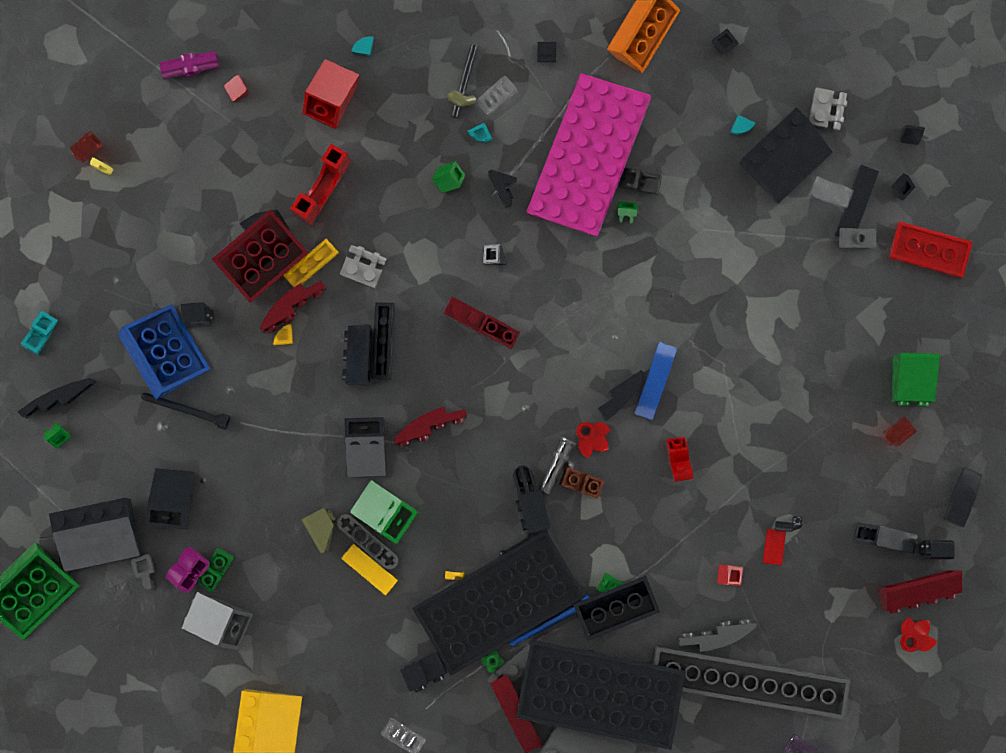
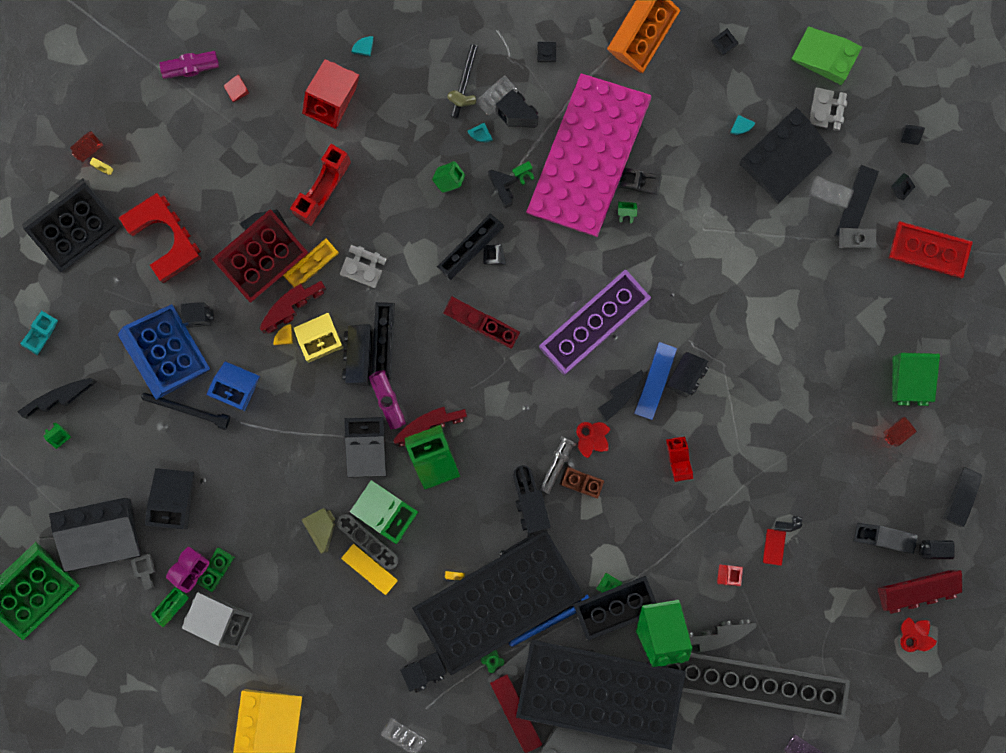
(71, 225): none -> black slope
(154, 211): none -> red arch
(169, 606): none -> green plate
(233, 386): none -> blue slope
(318, 337): none -> light yellow slope
(391, 410): none -> magenta piece
(432, 457): none -> green slope
(470, 246): none -> black brick
(516, 112): none -> black slope
(523, 170): none -> green tile
(594, 322): none -> medium lavender brick
(664, 633): none -> green slope
(687, 374): none -> black slope
(826, 54): none -> bright green slope

